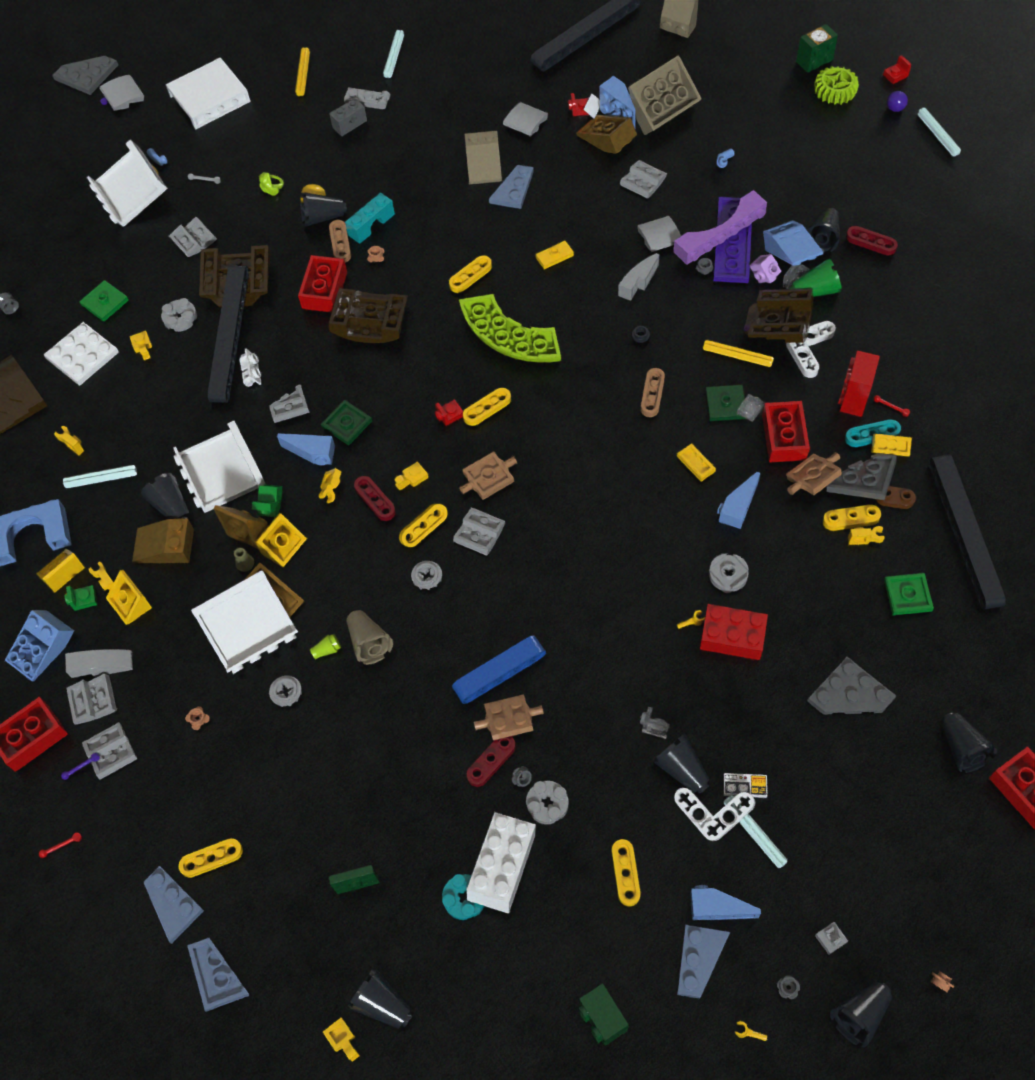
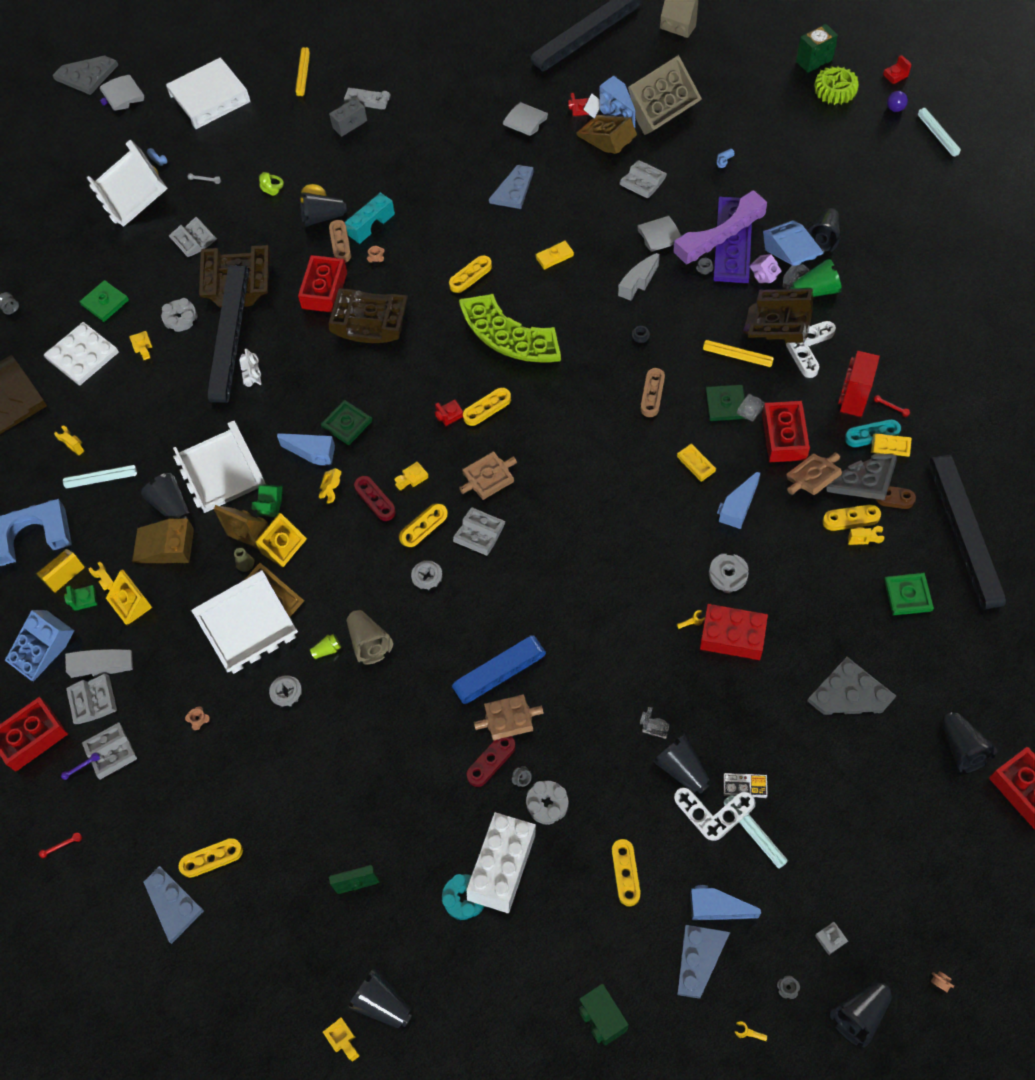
(214, 977): sand blue wing -> none
(289, 406): light grey wing -> none
(393, 54): light aqua axle -> none
(483, 157): dark tan slope -> none
(871, 240): dark red plate -> none

